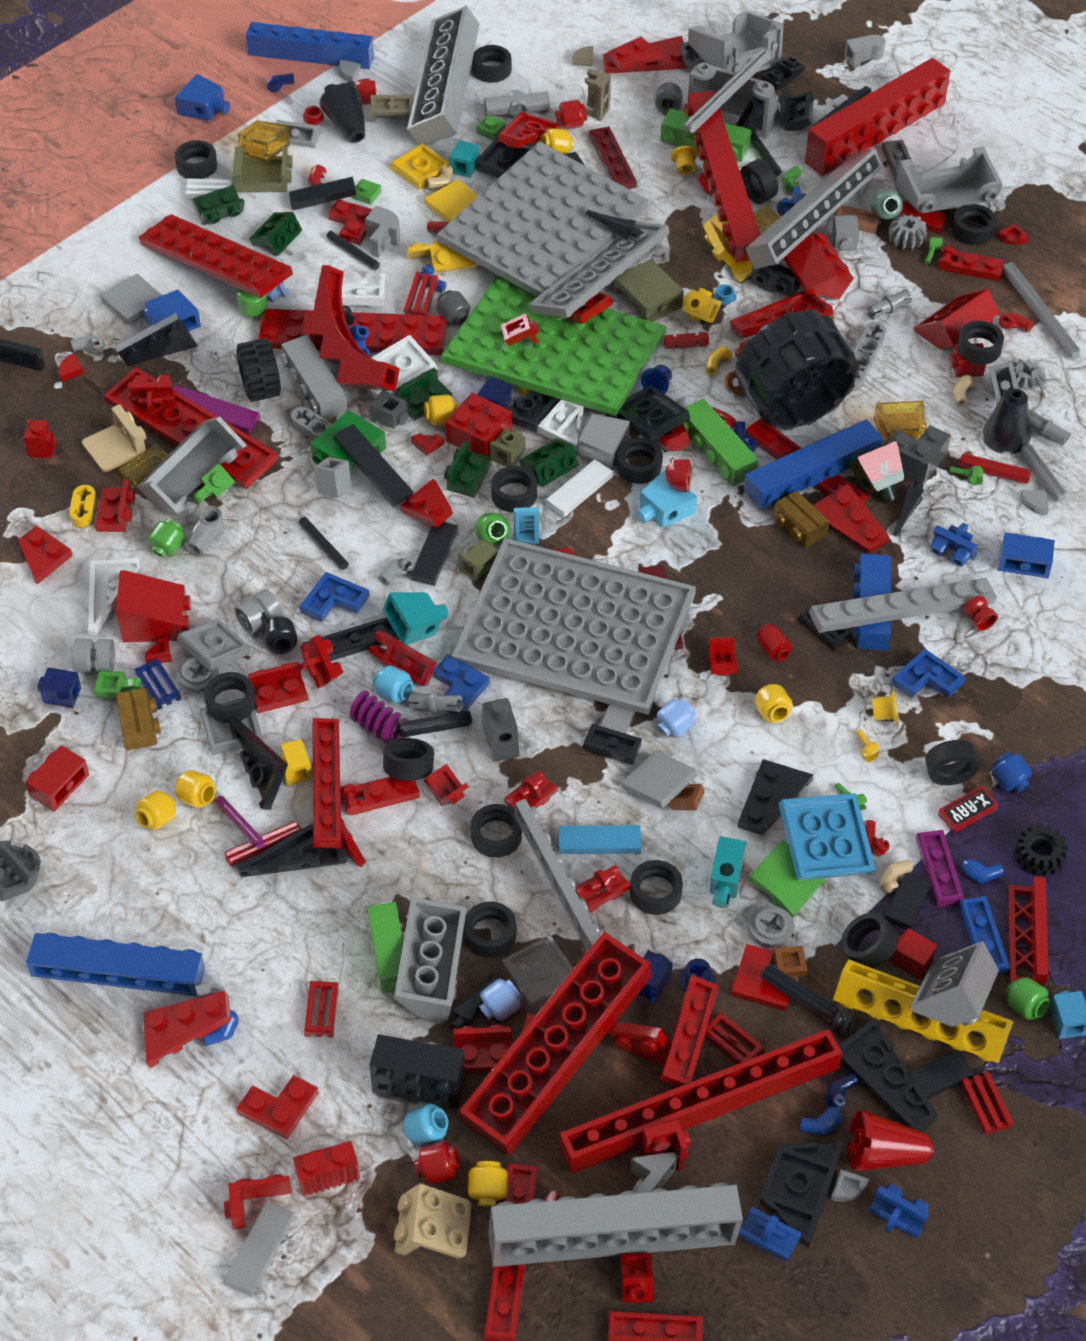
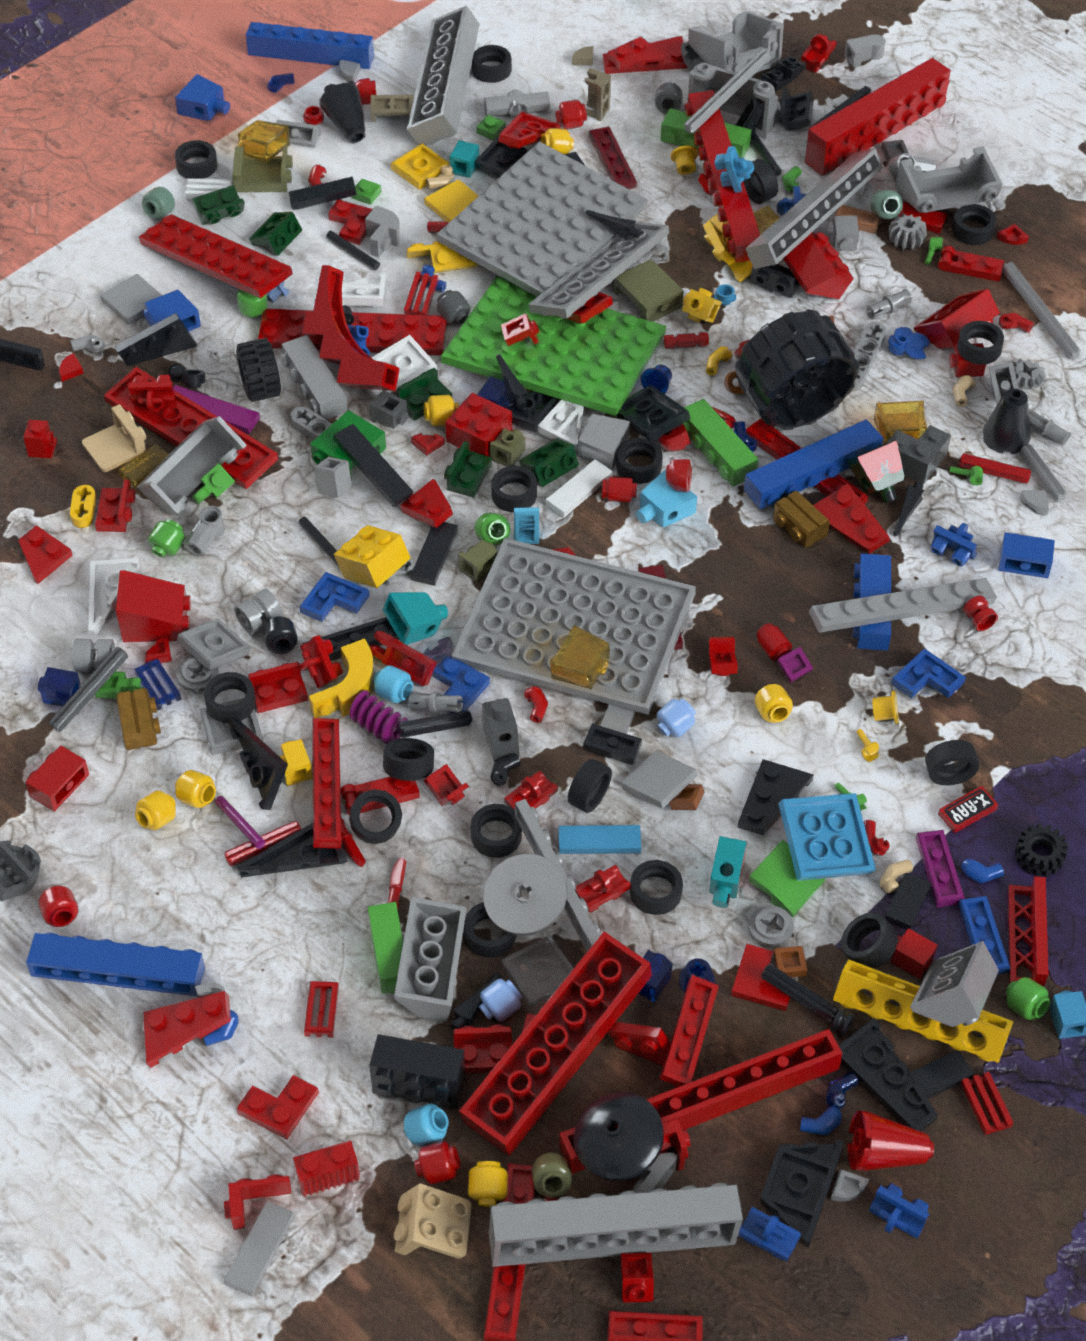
(58, 906): none -> red head
(88, 689): none -> dark grey axle
(158, 203): none -> sand green head
(192, 377): none -> black plate
(359, 664): none -> yellow arch
(372, 556): none -> yellow brick
(379, 796): none -> black tyre
(396, 881): none -> red piece
(441, 651): none -> tile
(501, 768): none -> black arm
(515, 390): none -> black piece
(539, 701): none -> red arm
(545, 888): none -> light grey piece
(551, 1175): none -> olive head
(581, 659): none -> clear yellow torso
(589, 785): none -> black tyre
(619, 489): none -> red brick
(629, 1148): none -> black dish
(729, 1051): red tile -> none
(736, 168): none -> dark azure hips
(752, 322): red wing -> none
(795, 664): none -> magenta plate
(818, 52): none -> red hips
(829, 638): black tile -> none
(908, 343): none -> blue plate
(925, 164): none -> light grey piece
(1011, 772): blue head -> none

